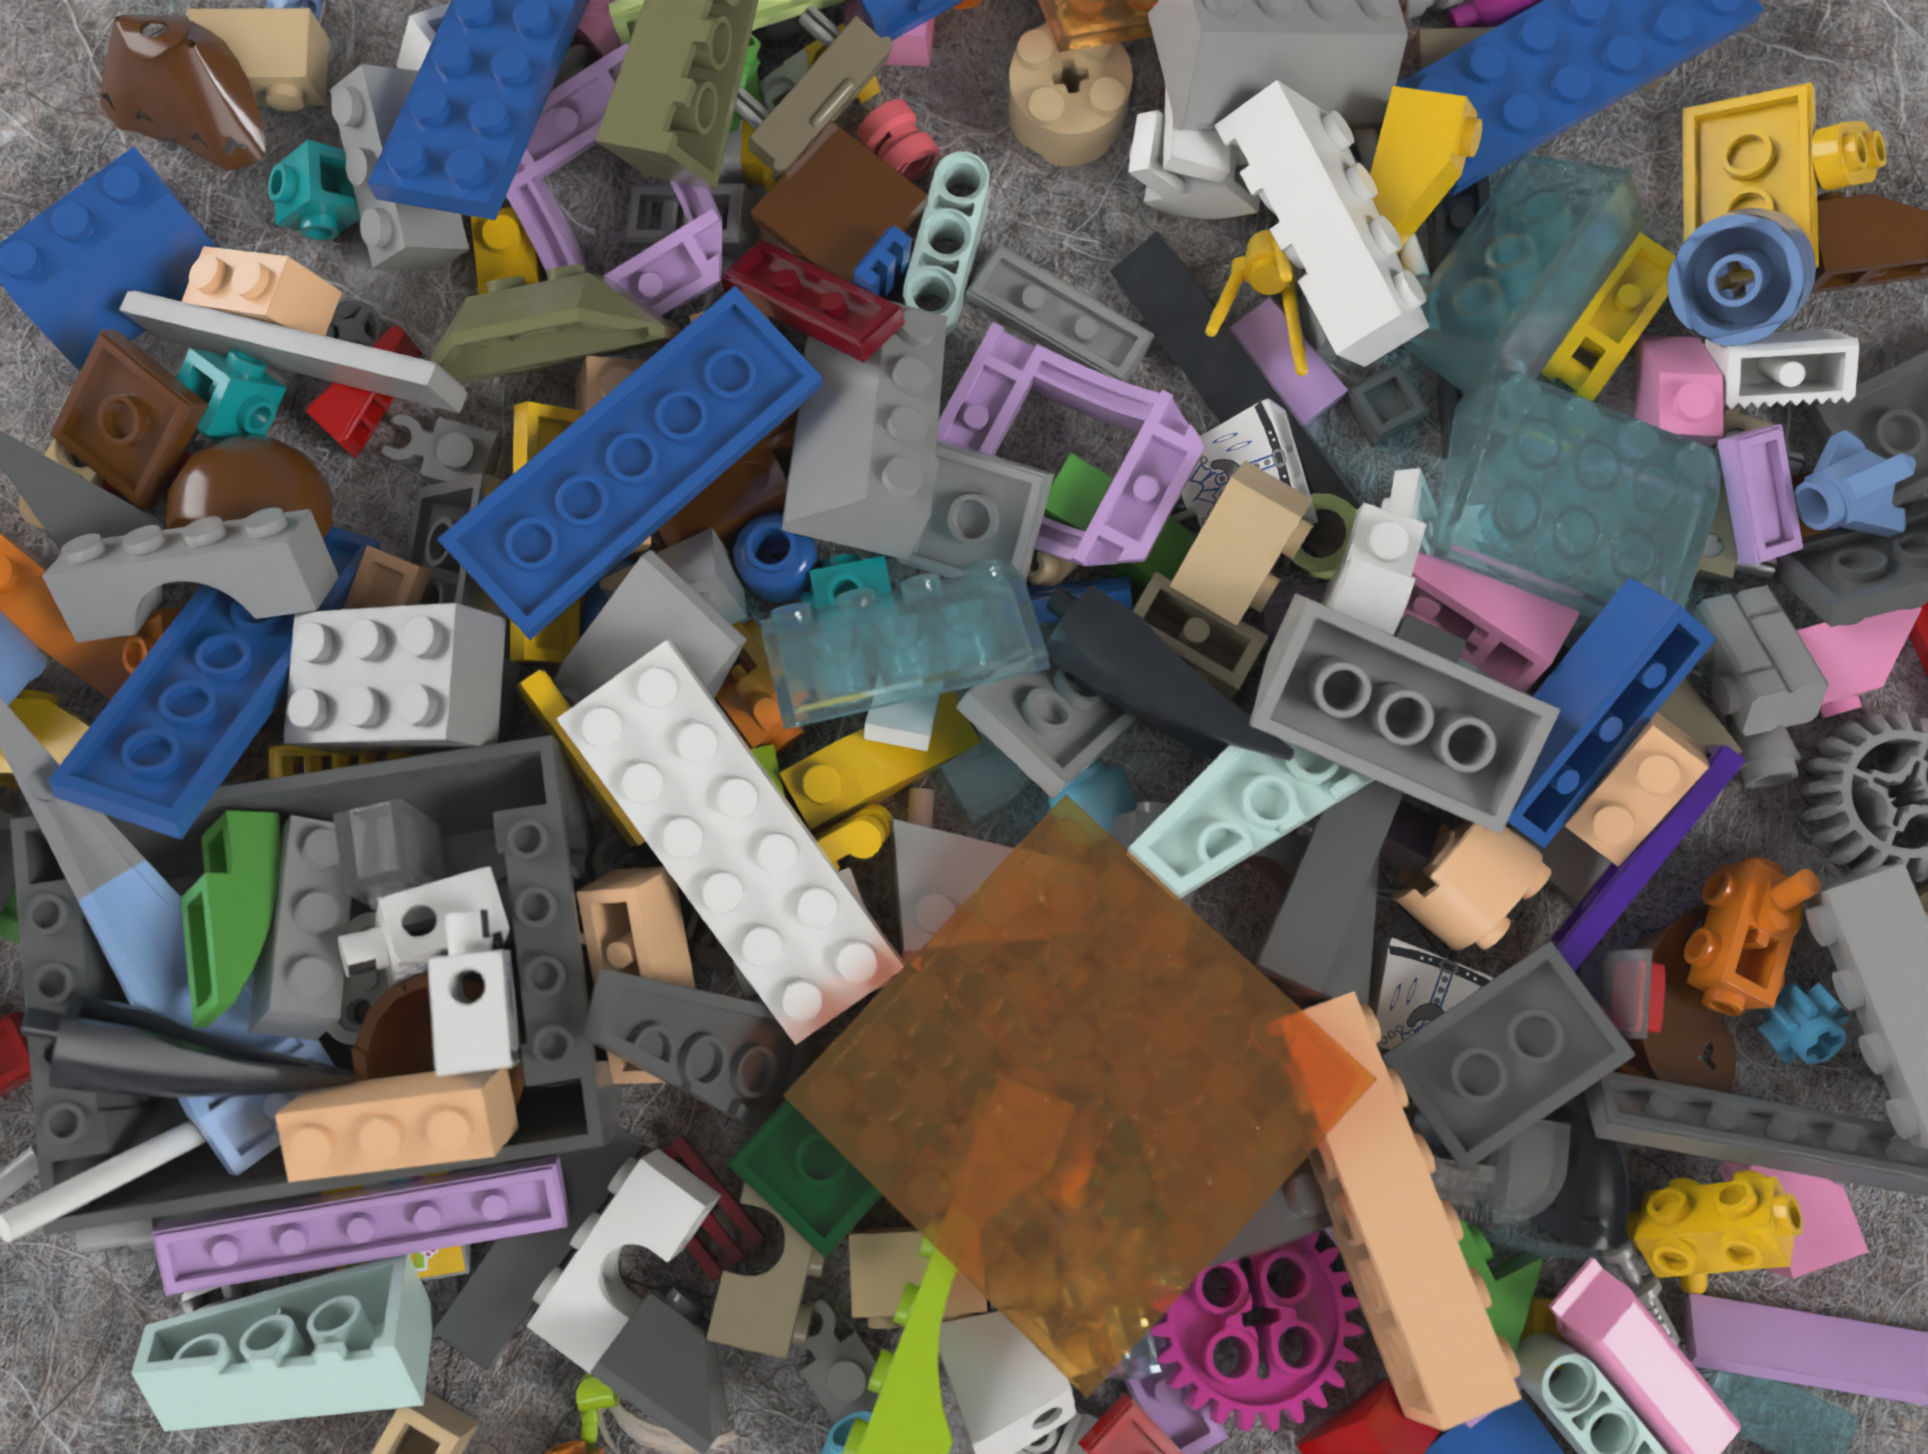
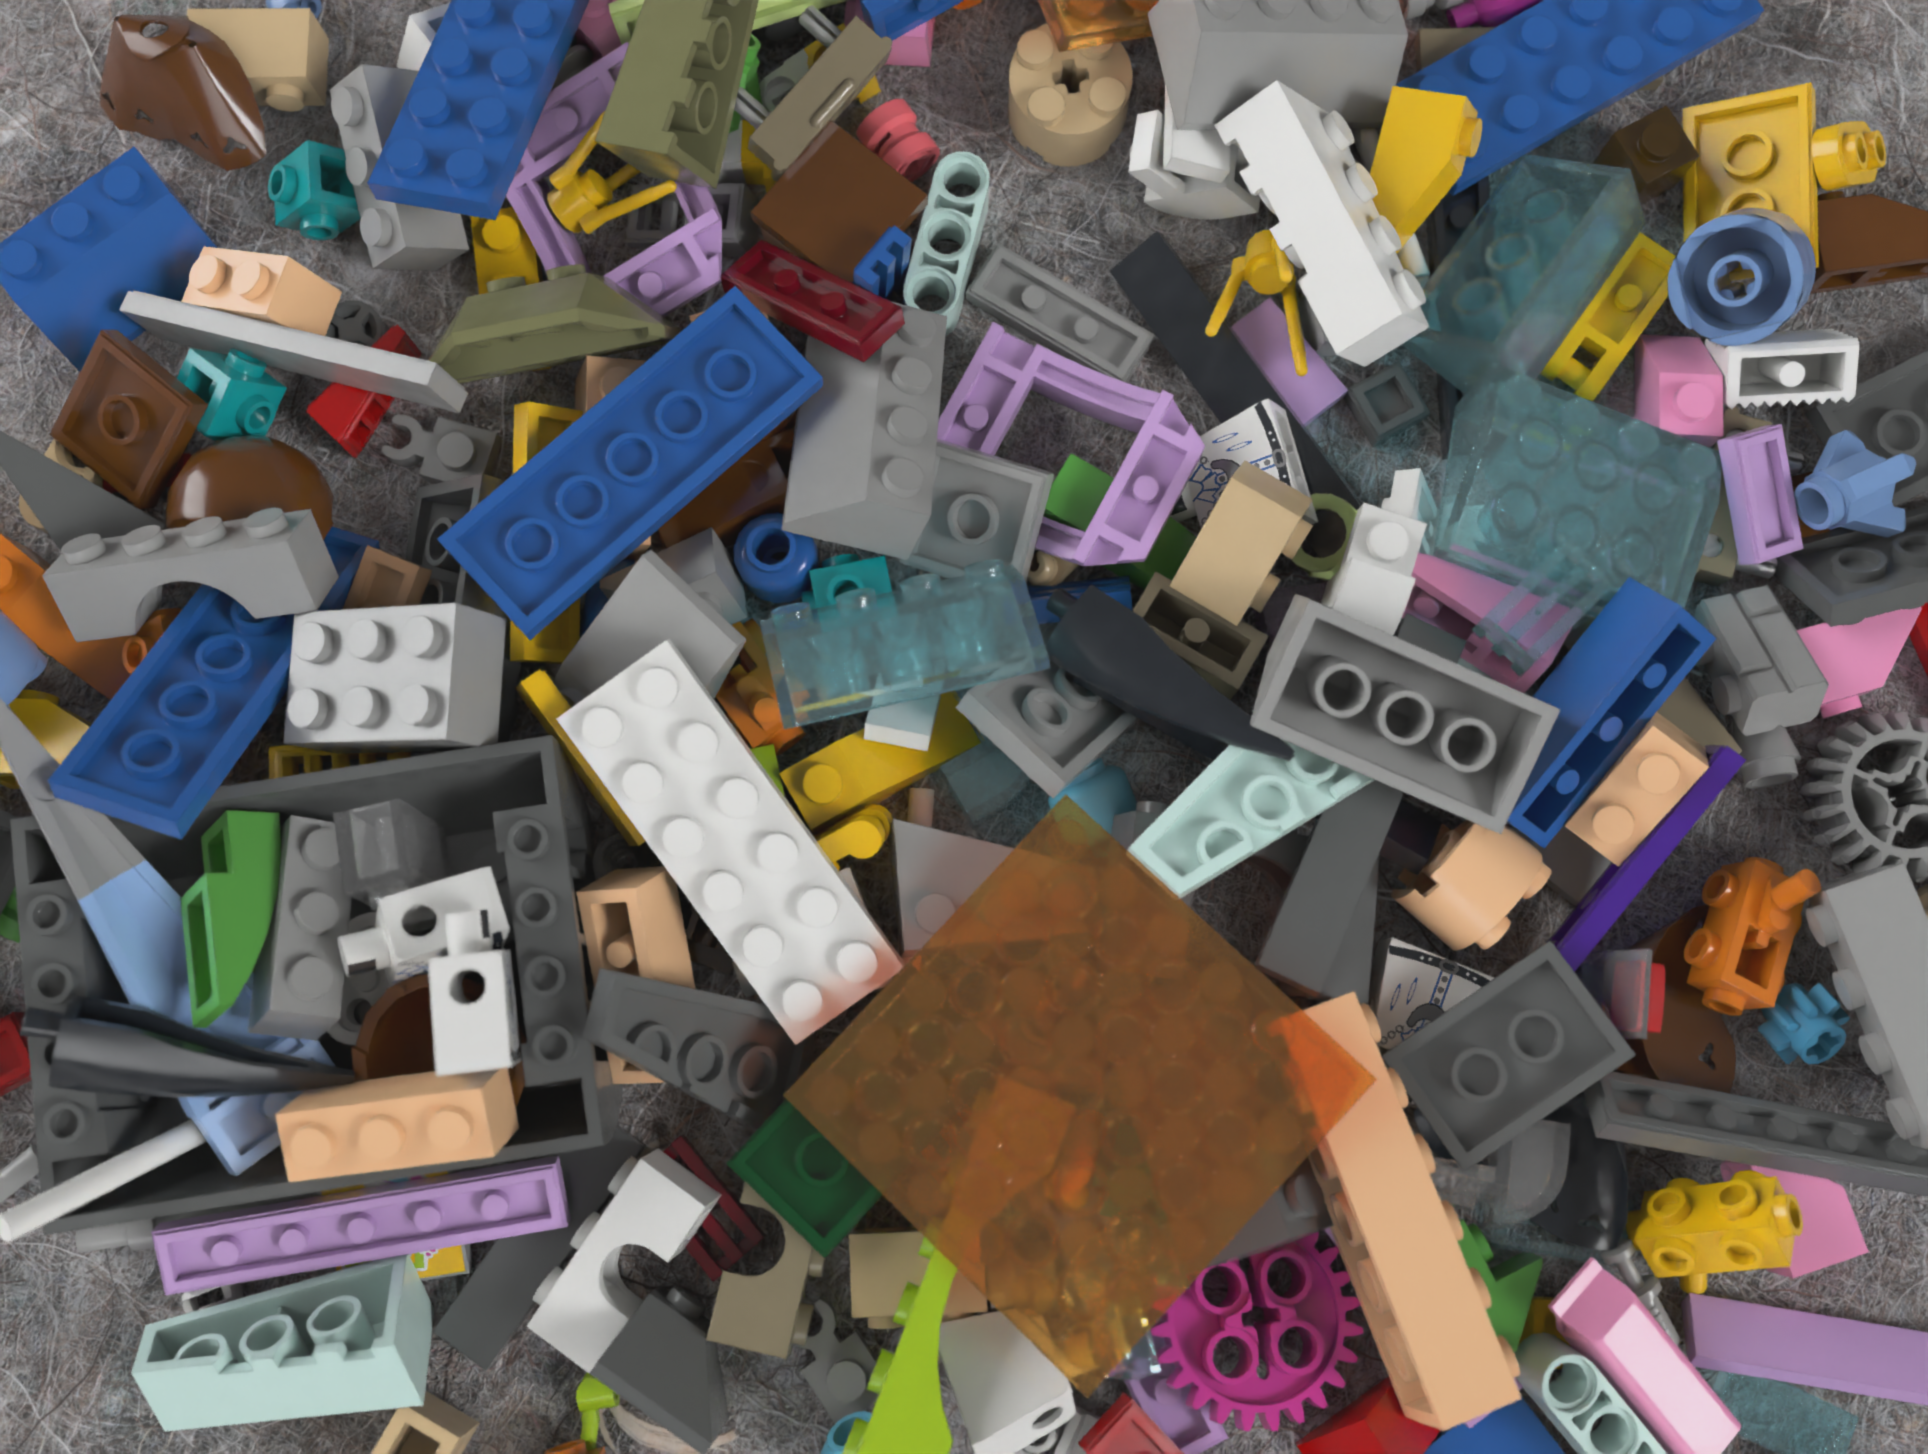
(583, 198): none -> yellow plant
(1505, 642): none -> clear light blue tile
(1653, 151): none -> dark brown brick

